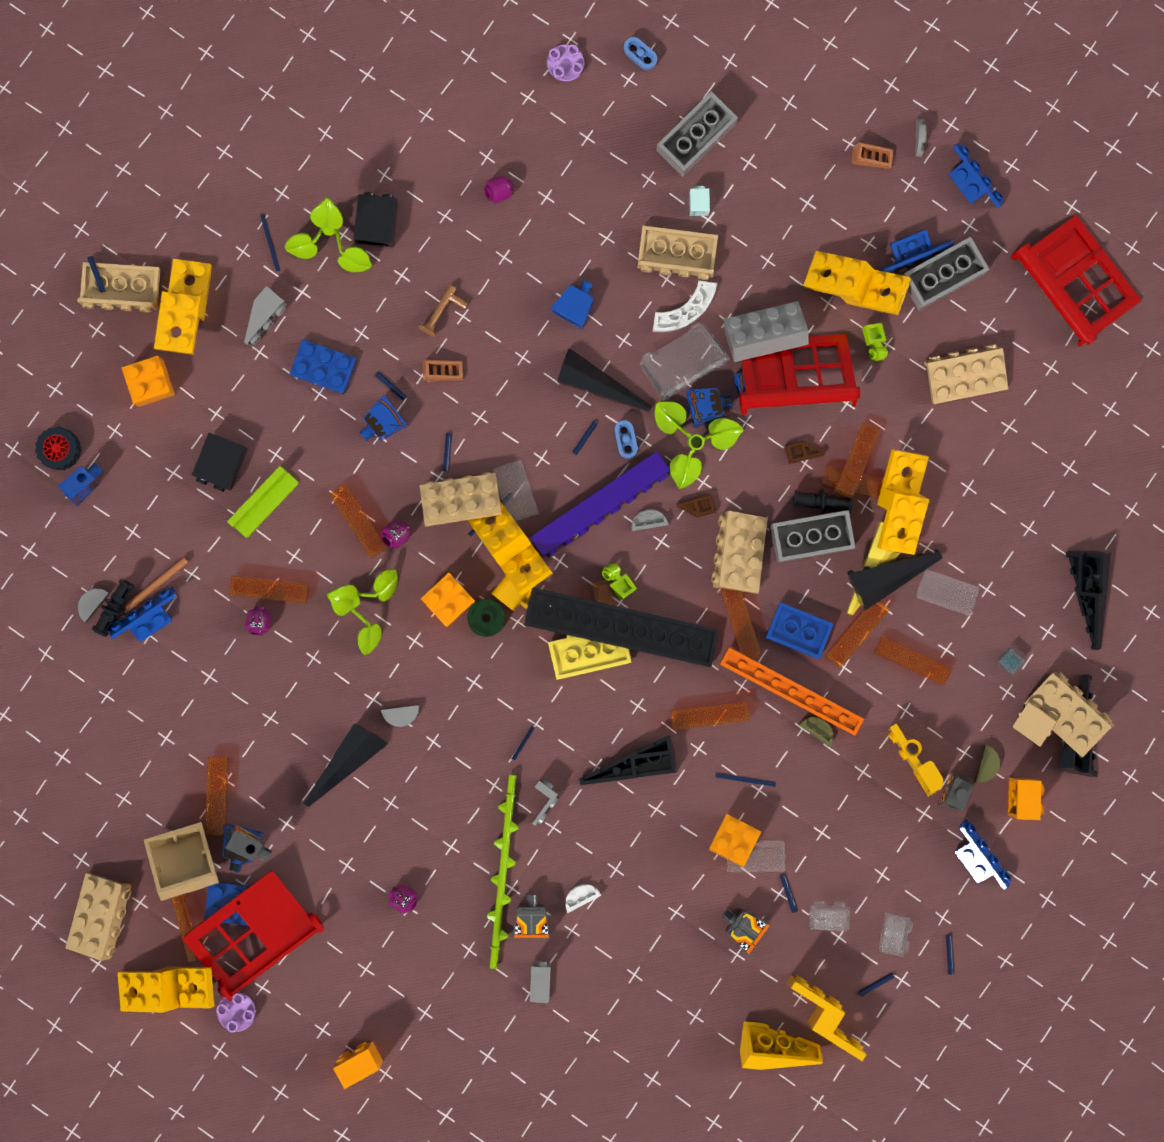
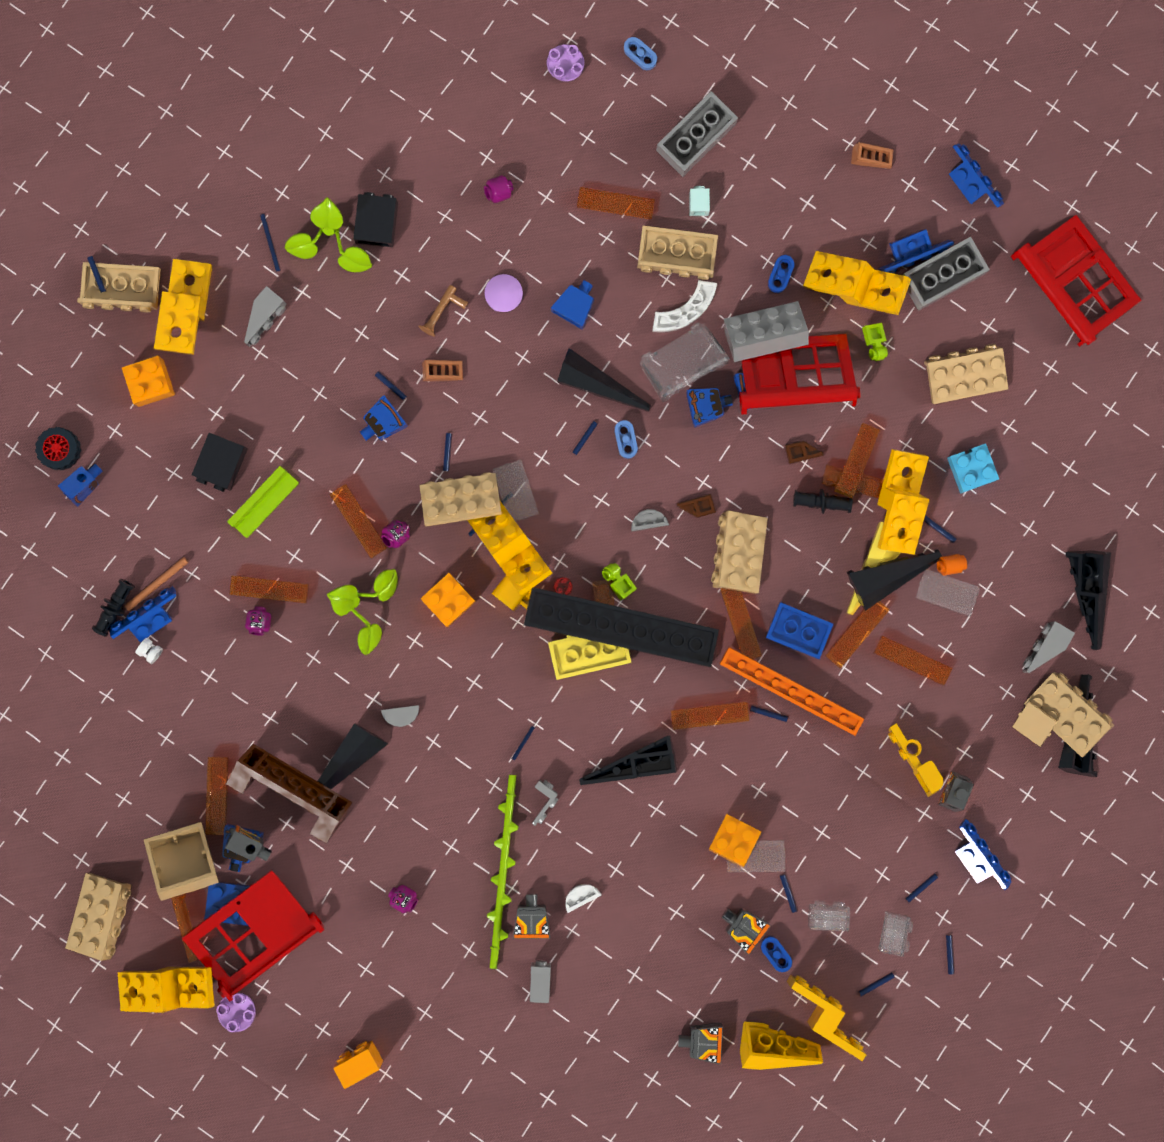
(91, 602): light grey tile -> none
(149, 650): none -> white wheel
(294, 785): none -> reddish brown plate
(323, 366): blue plate -> none
(476, 614): dark green plate -> none
(503, 293): none -> lavender dish
(563, 586): none -> clear red tile
(600, 504): dark purple brick -> none
(615, 203): none -> clear orange plate
(704, 1042): none -> dark grey torso
(722, 434): lime plant -> none
(743, 779): dark blue piece -> none
(769, 713): none -> dark blue piece
(776, 953): none -> blue plate
(780, 274): none -> blue plate
(812, 536): light grey brick -> none
(819, 728): olive tile -> none
(920, 137): light grey tile -> none
(930, 880): none -> dark blue piece
(938, 528): none -> dark blue piece
(951, 564): none -> orange brick
(973, 468): none -> medium azure piece
(988, 765): olive tile -> none
(1011, 661): clear light blue plate -> none
(1025, 798): light orange brick -> none
(1053, 642): none -> light grey slope

